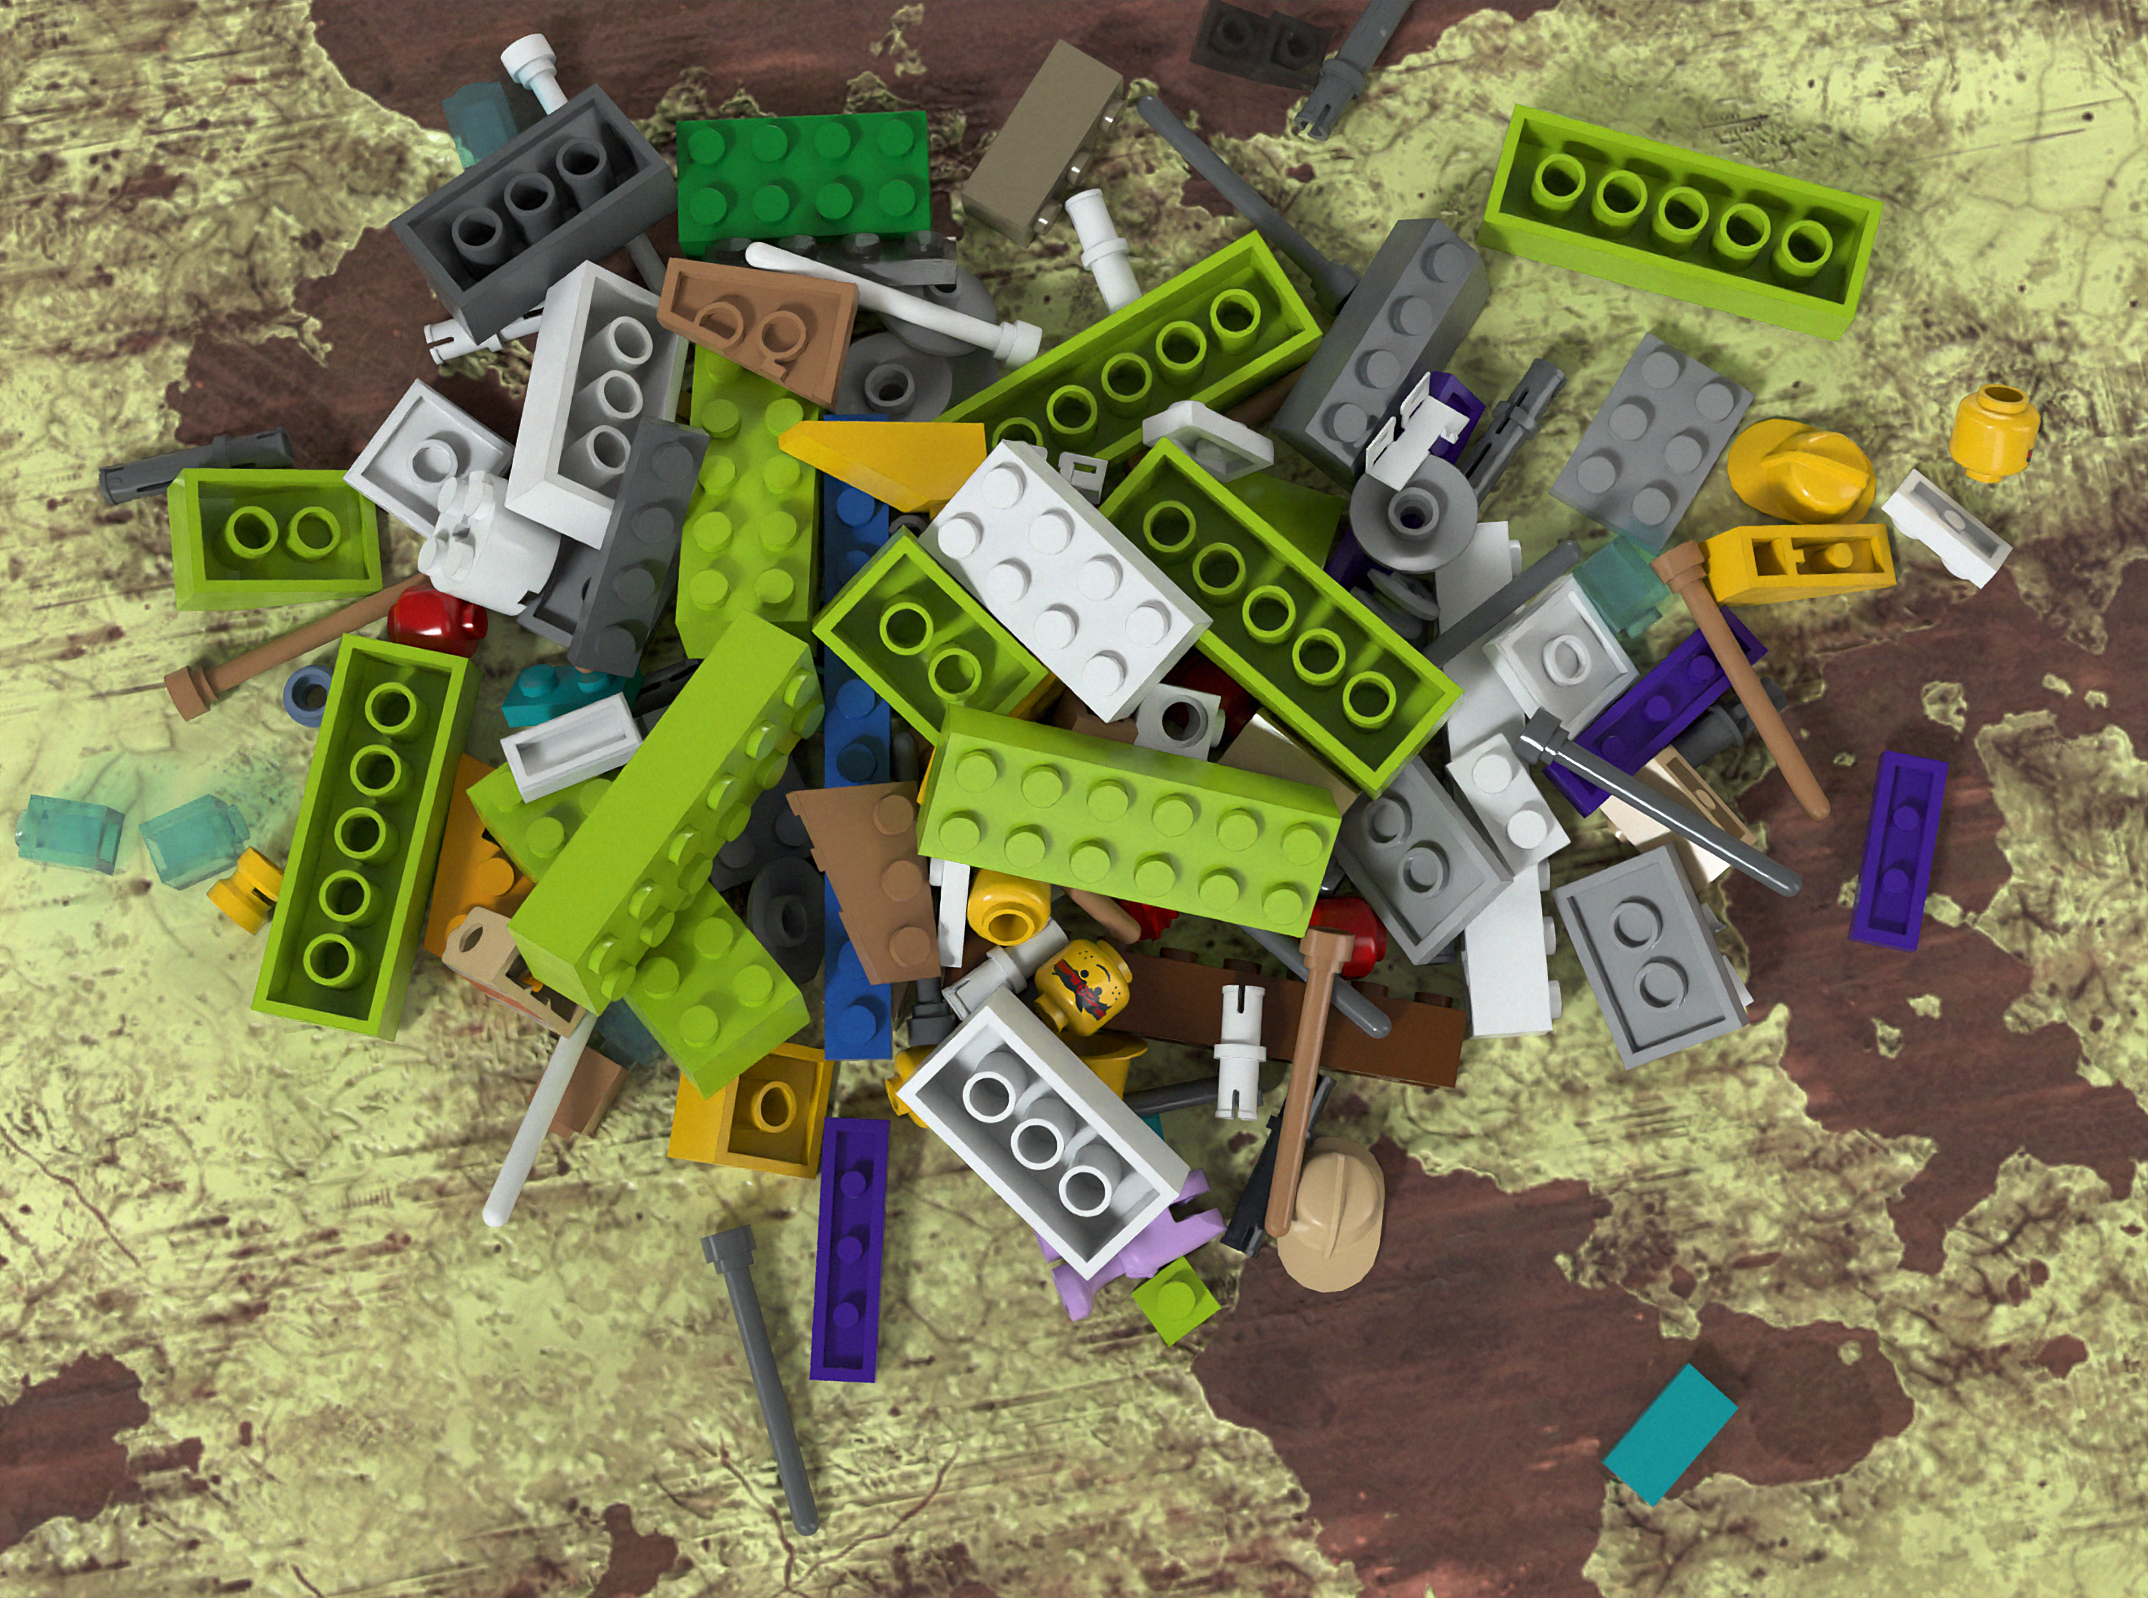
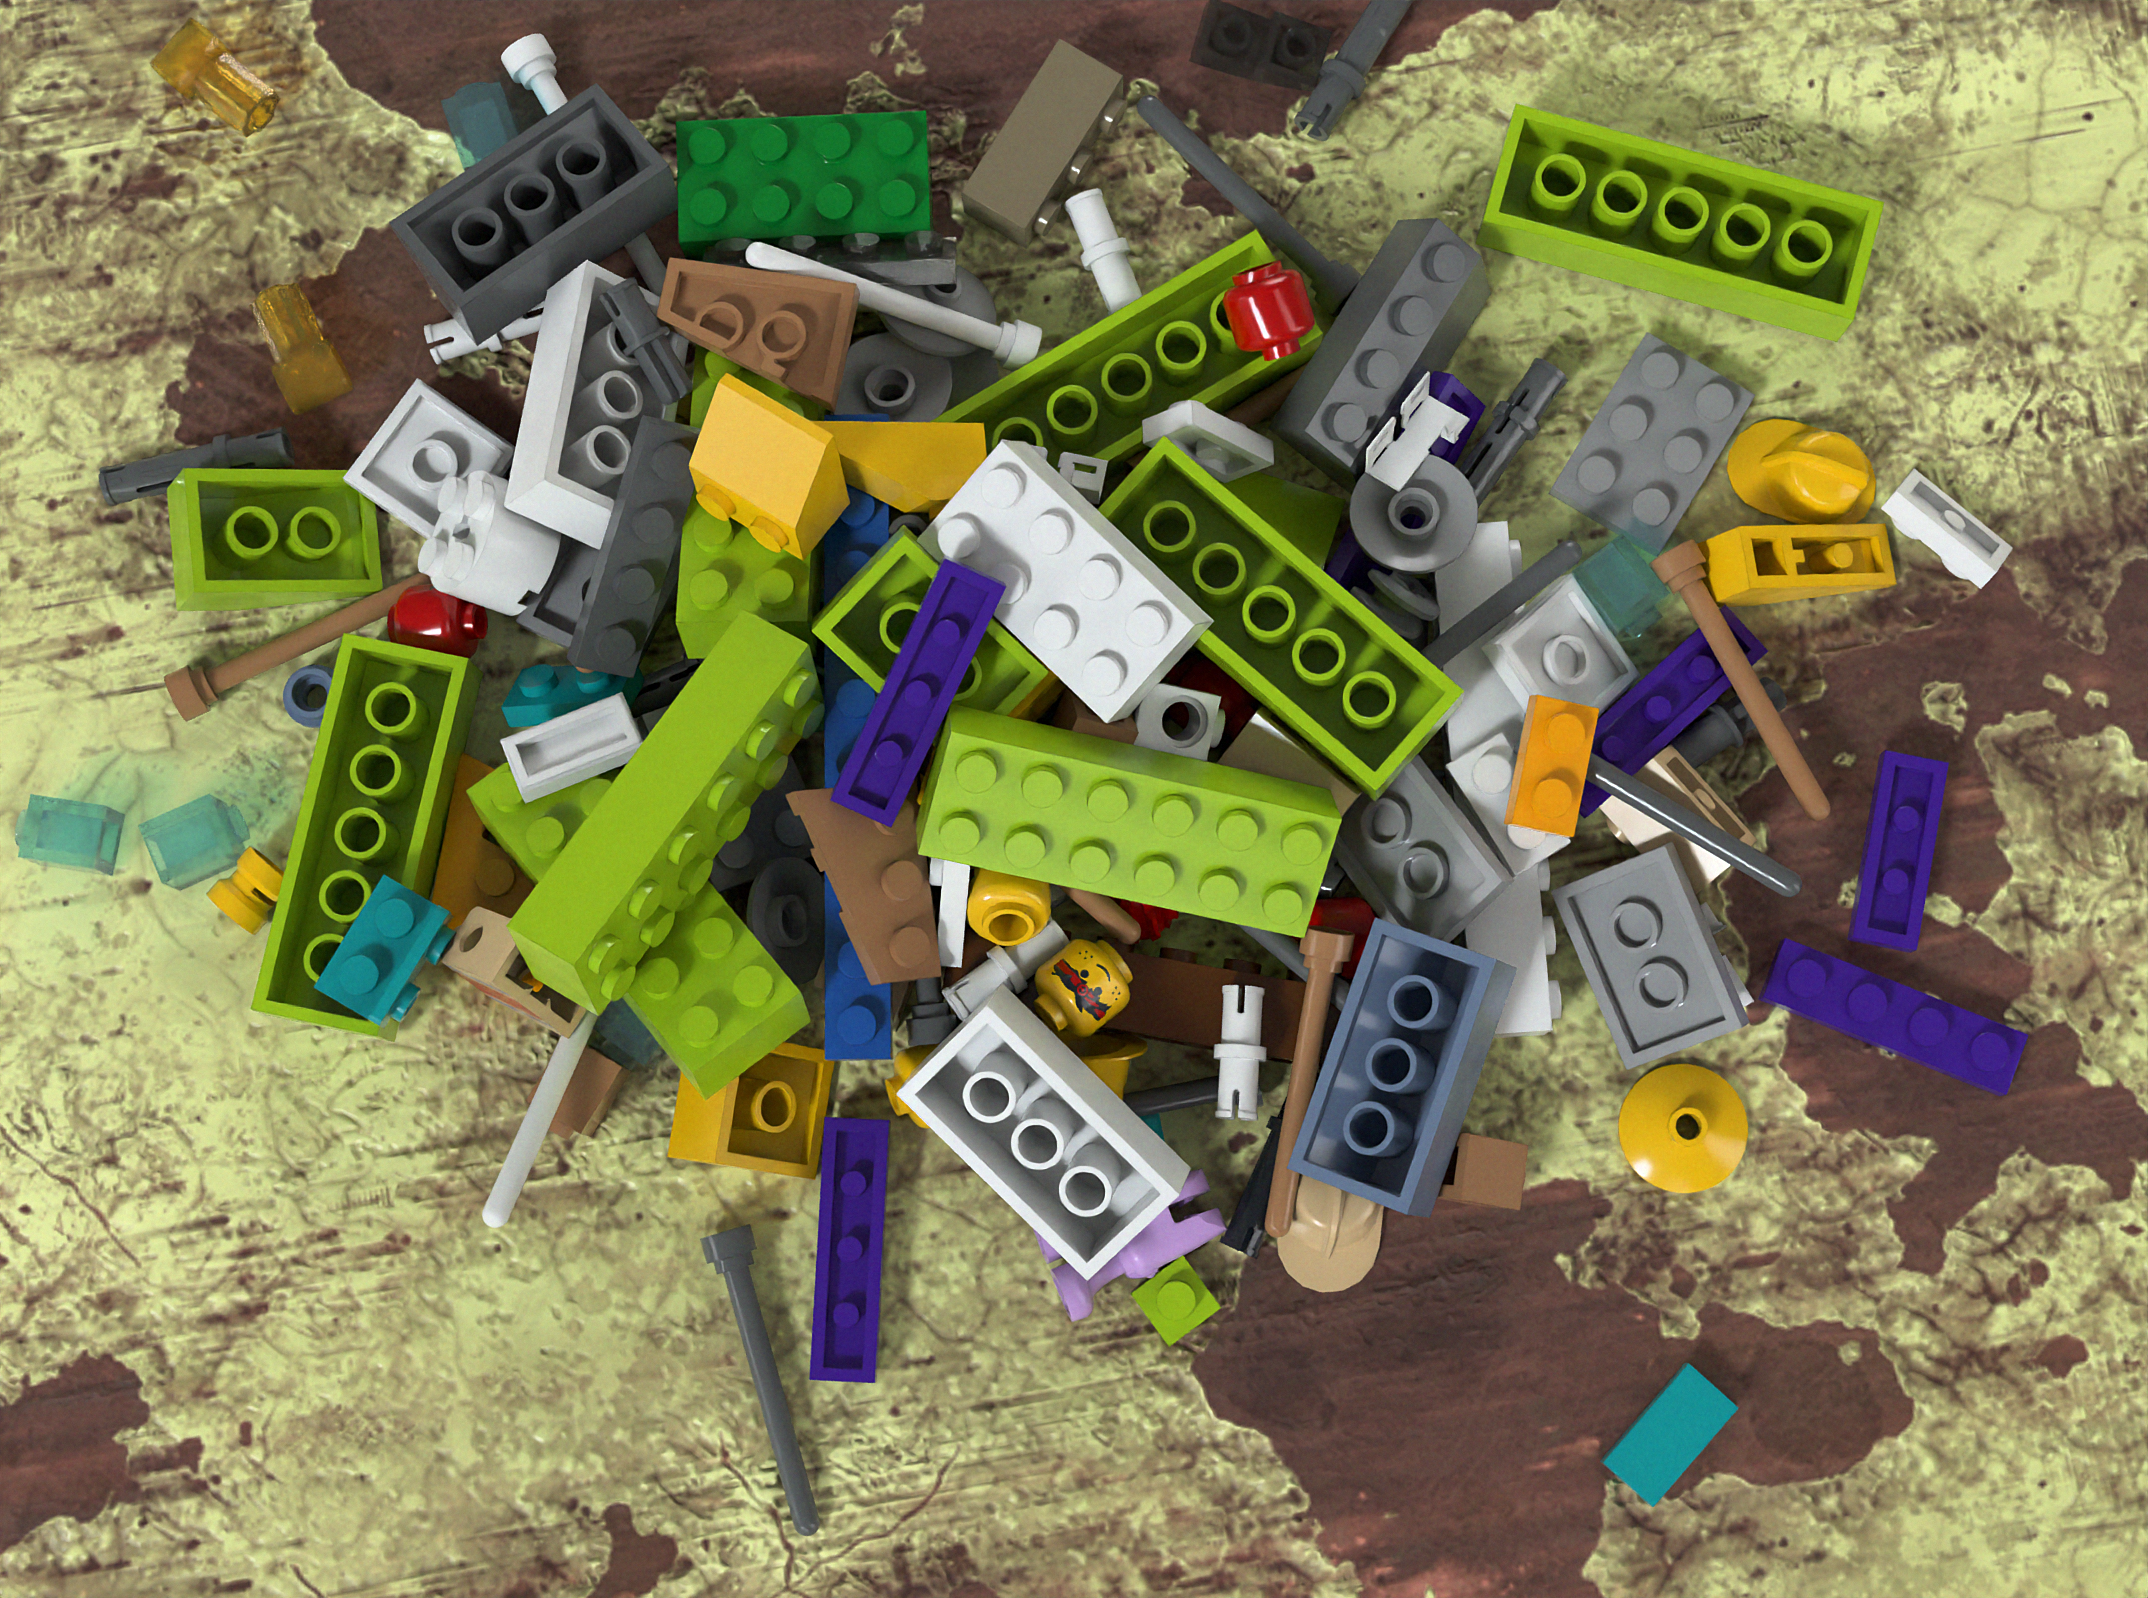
(205, 70): none -> clear yellow piece
(305, 361): none -> clear yellow piece
(386, 952): none -> teal bracket
(646, 341): none -> dark grey axle
(767, 469): none -> yellow slope
(917, 691): none -> dark purple plate
(1268, 310): none -> red head
(1402, 1068): none -> sand blue slope
(1485, 1172): none -> medium nougat brick
(1551, 766): none -> light orange plate
(1650, 1133): none -> yellow dish
(1893, 1017): none -> dark purple plate
(1994, 433): yellow head -> none

